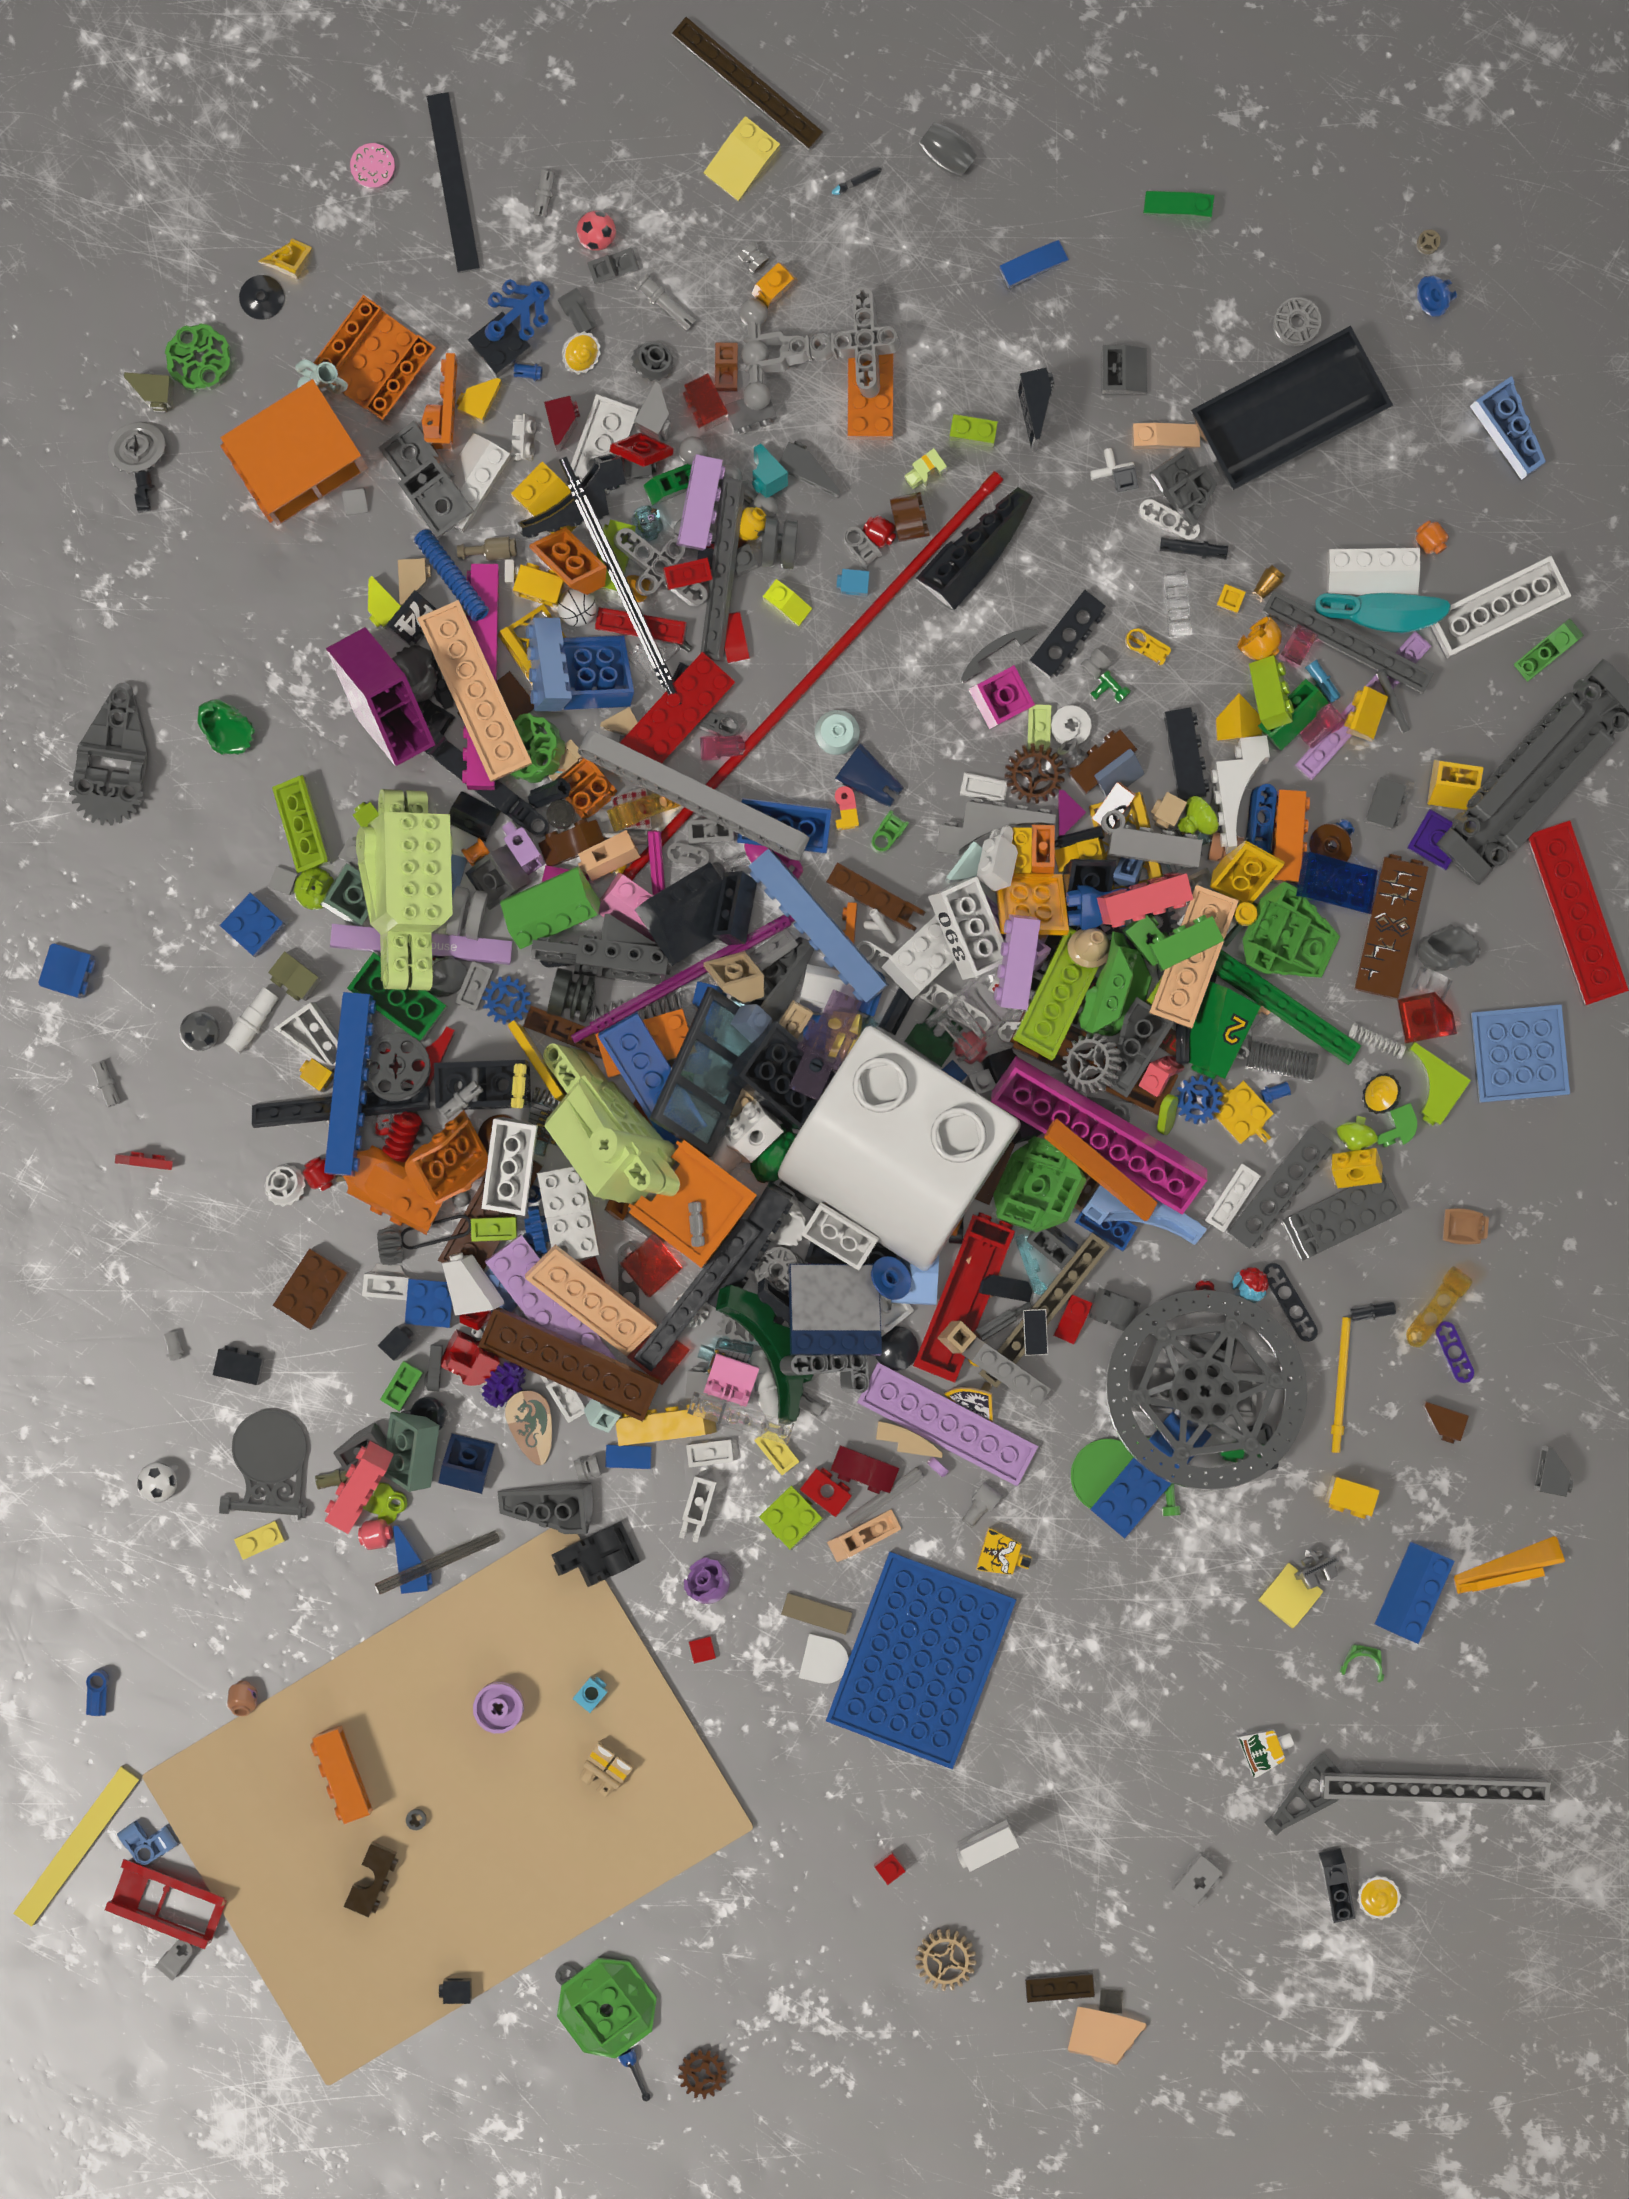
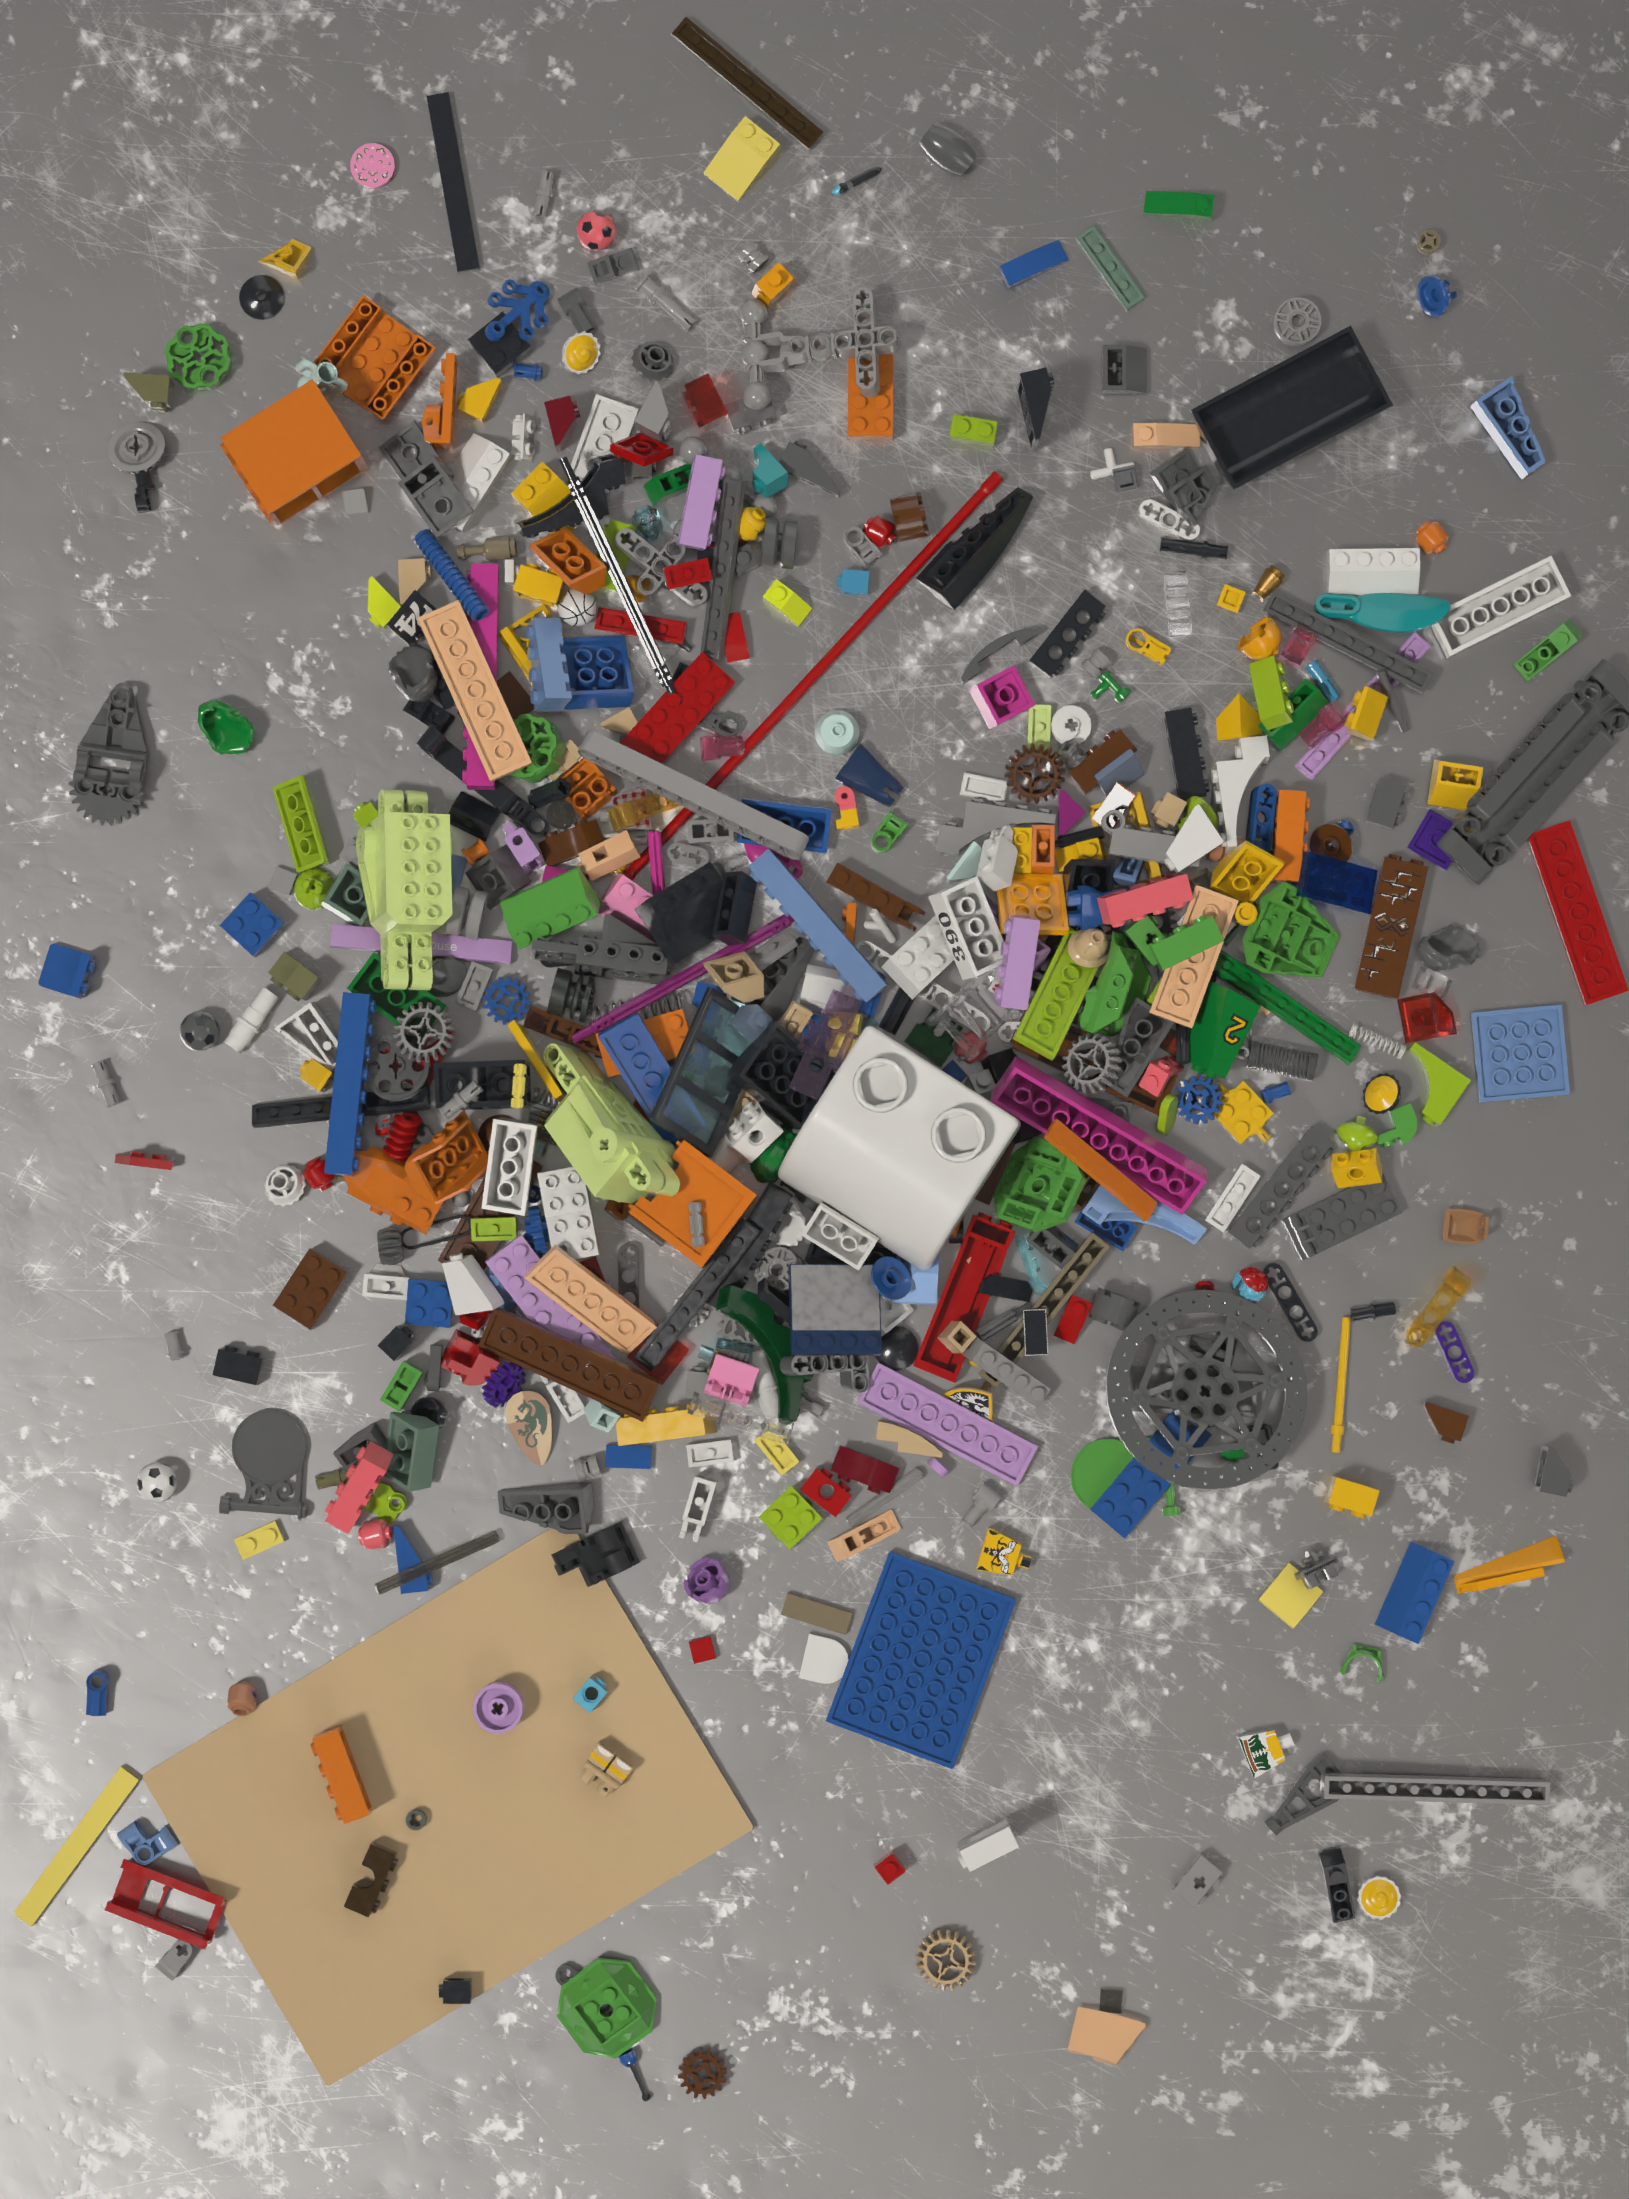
(380, 696): magenta brick -> none
(434, 1035): none -> light grey gear
(466, 1463): dark blue slope -> none
(651, 1265): clear red plate -> none
(726, 366): dark orange slope -> none
(924, 468): yellowish green hips -> none
(1059, 1987): dark brown plate -> none
(1110, 267): none -> sand green tile
(1192, 841): none -> white slope

